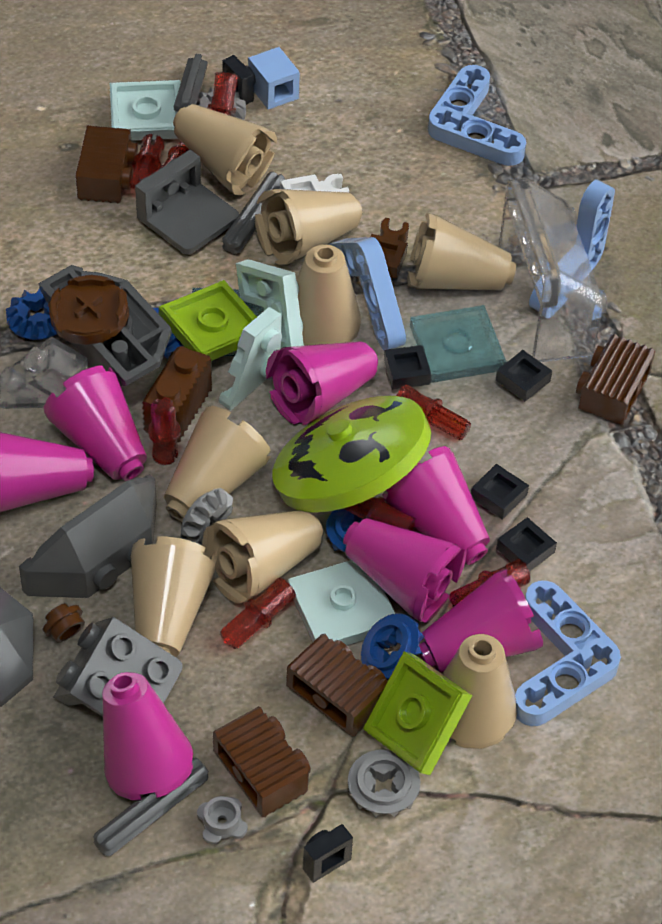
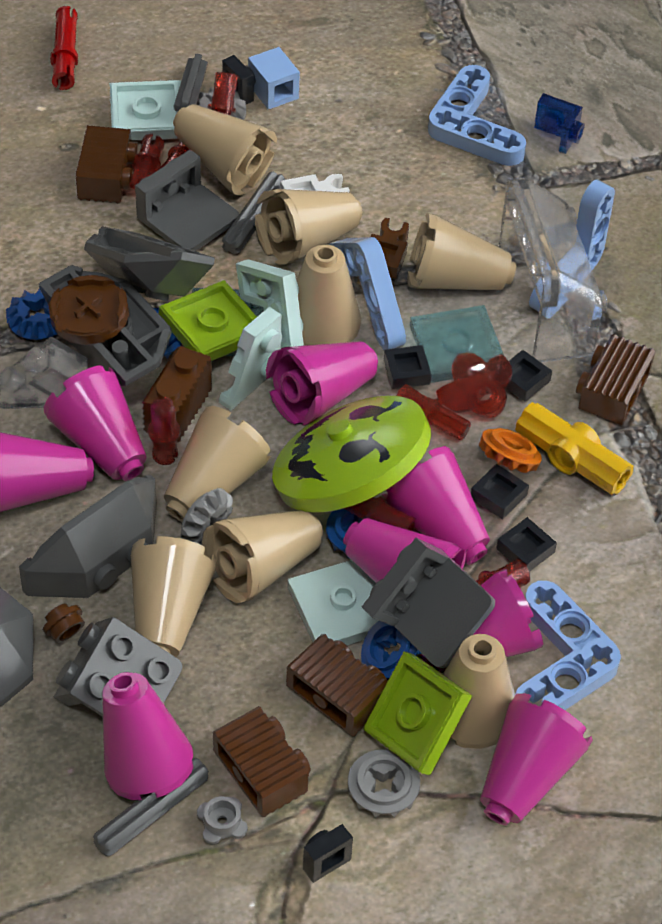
(64, 54): none -> red pin
(148, 263): none -> dark grey wedge
(258, 613): clear red axle -> none
(430, 601): none -> dark grey bracket
(473, 381): none -> clear red plate
(510, 449): none -> orange gear
(530, 757): none -> dark pink cone
(560, 119): none -> clear blue bracket
(574, 448): none -> yellow piece

